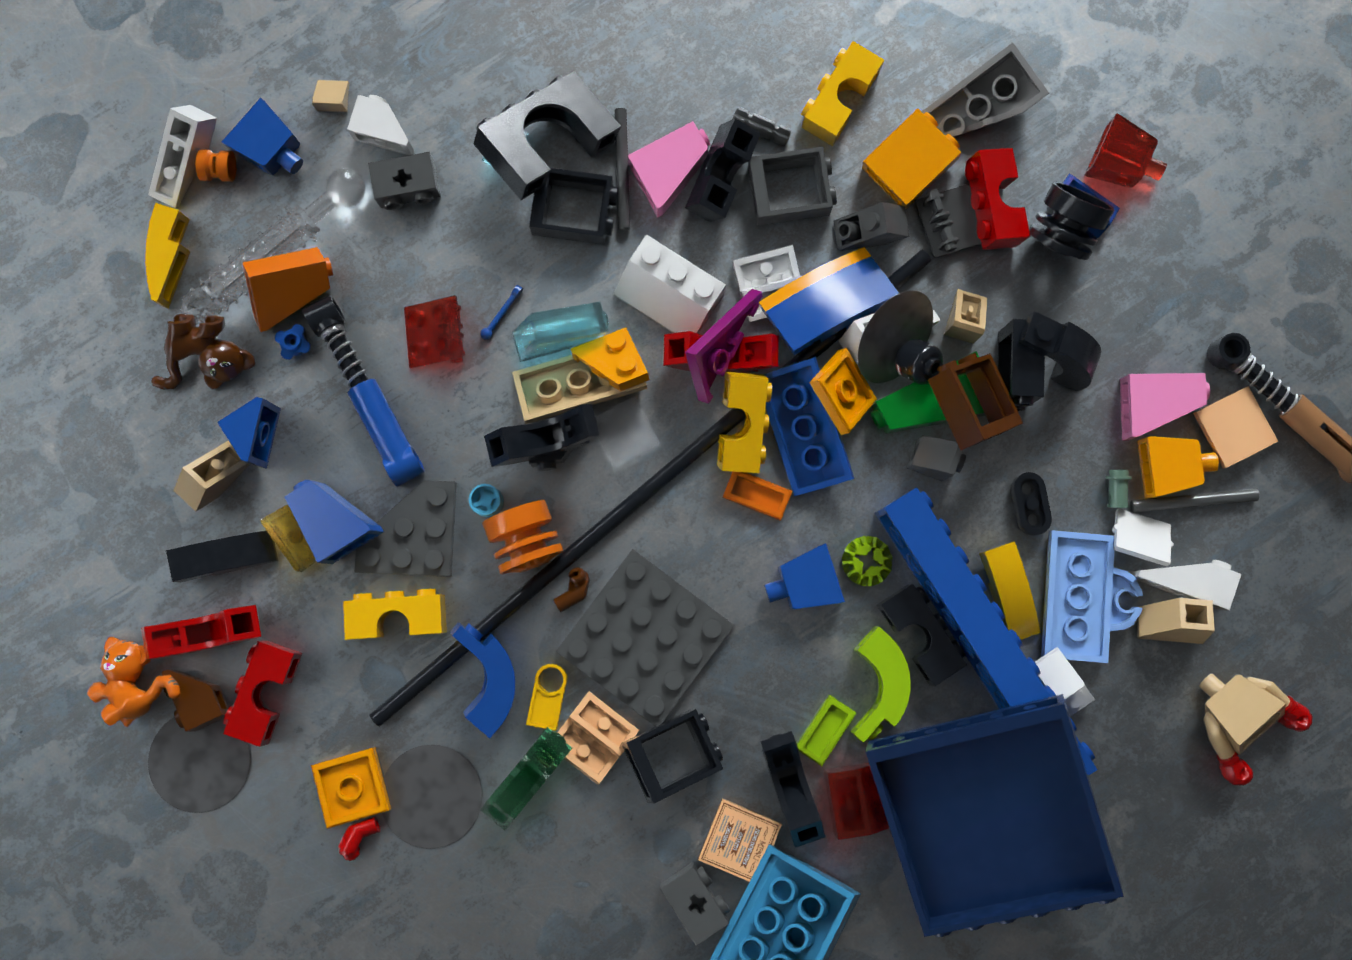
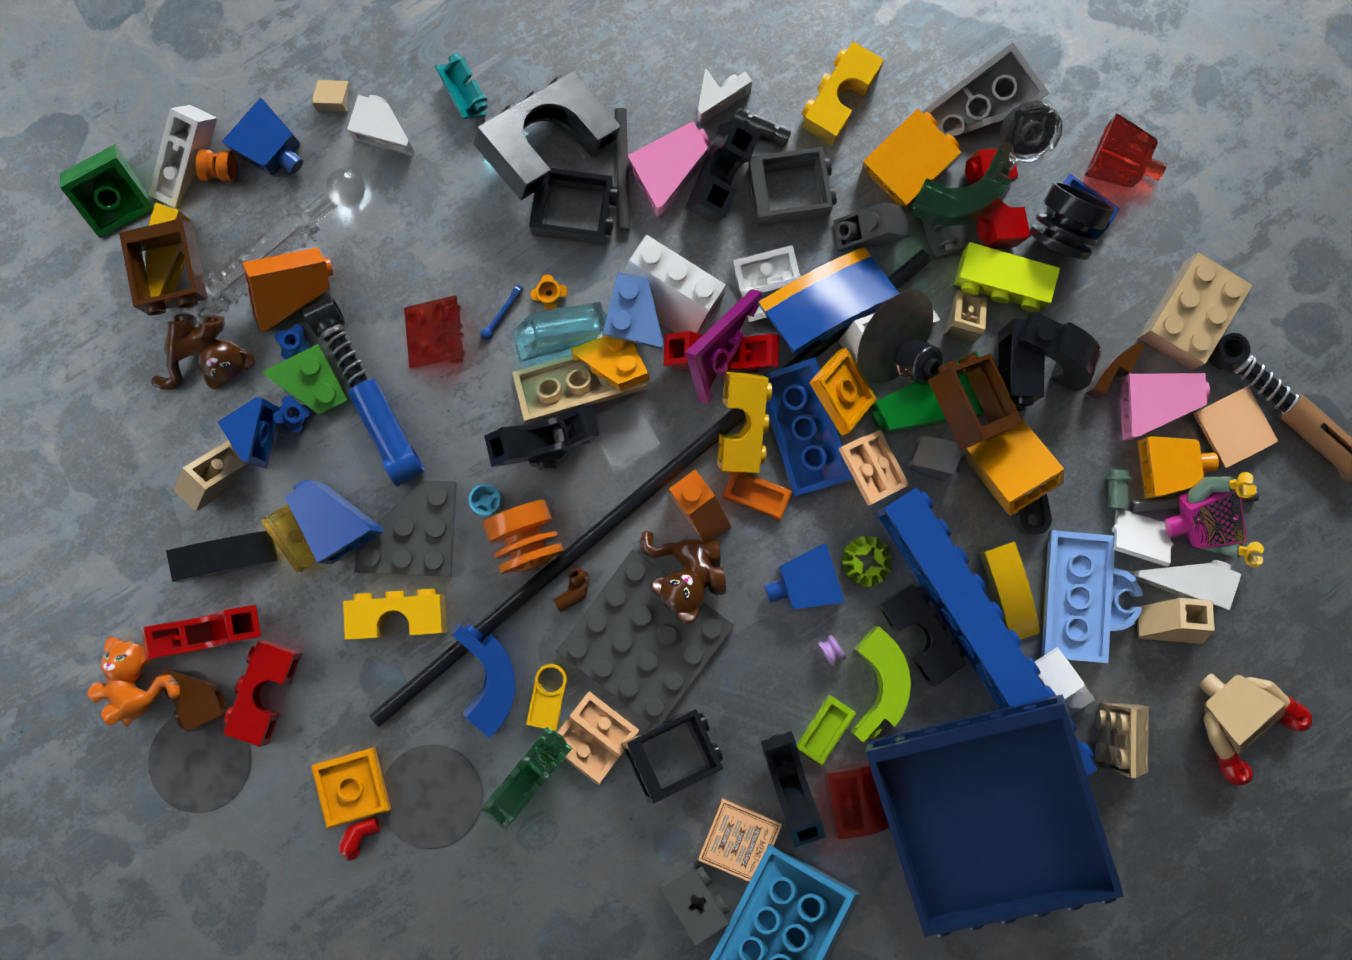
(105, 191): none -> green slope
(158, 236): none -> reddish brown window
(282, 415): none -> blue plate
(309, 379): none -> bright green wing
(389, 176): dark grey brick -> none
(465, 94): none -> teal hinge
(548, 283): none -> light orange plate
(633, 313): none -> medium blue wing
(685, 589): none -> reddish brown animal
(699, 506): none -> orange slope
(716, 99): none -> white slope
(831, 650): none -> lavender bush
(873, 467): none -> light nougat slope
(967, 204): none -> clear green arch
(1006, 277): none -> neon yellow brick
(1015, 467): none -> light orange brick
(1032, 130): none -> clear tile
(1119, 366): none -> reddish brown slope
(1123, 738): none -> tan slope
(1195, 311): none -> tan brick
(1214, 517): none -> torso

